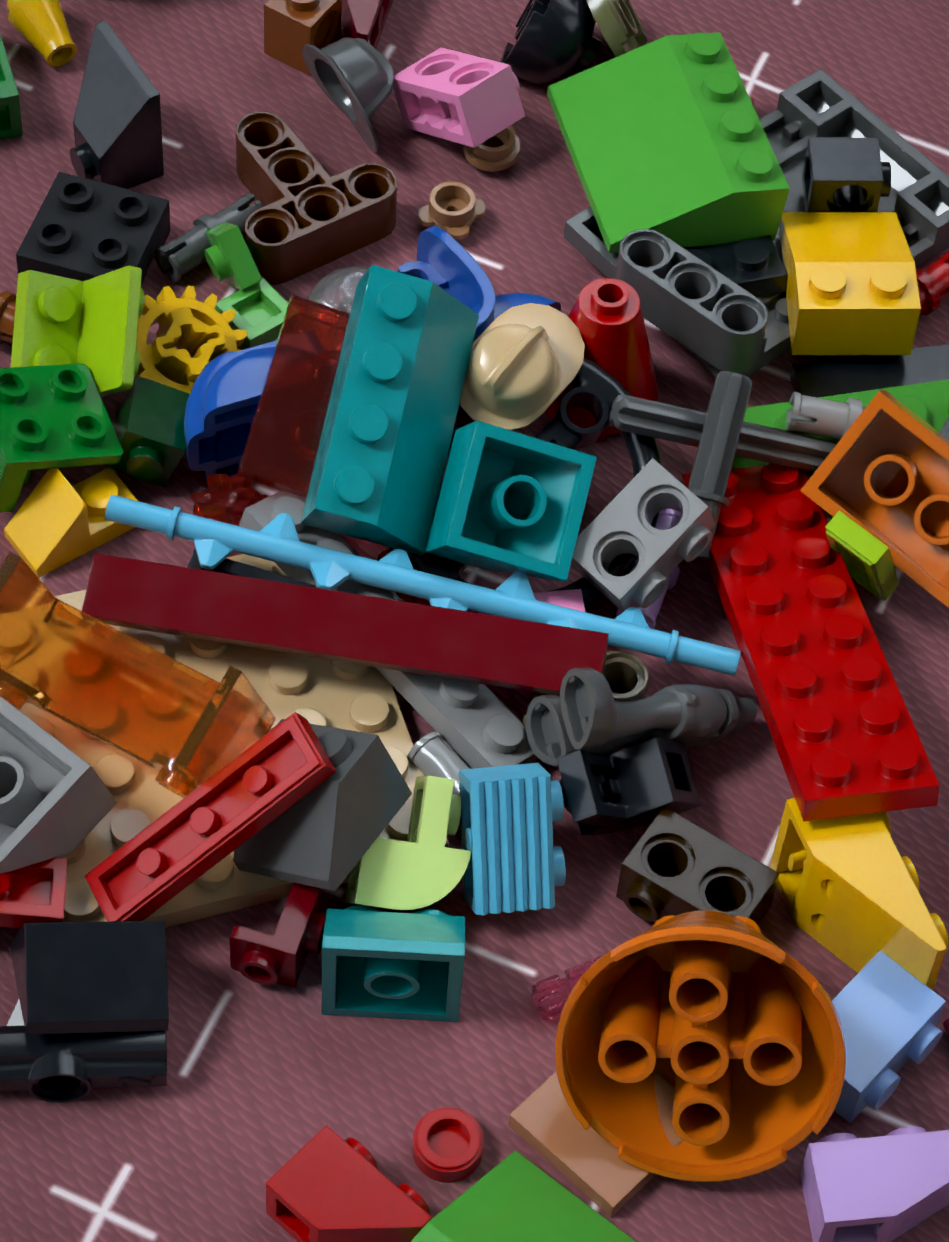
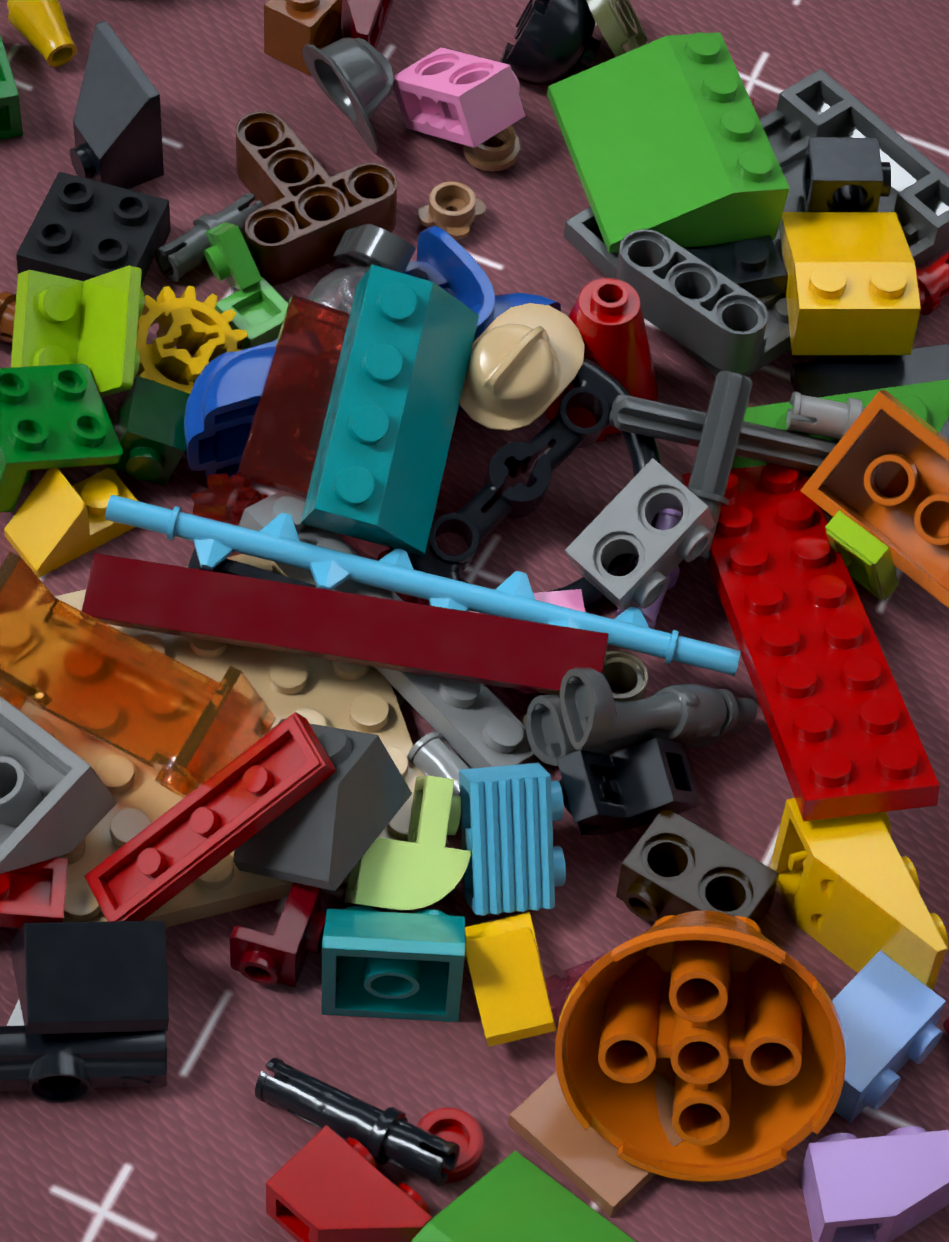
(374, 246): none -> dark grey beam
(381, 1132): none -> black pin
(508, 979): none -> yellow slope
(510, 502): teal slope -> none

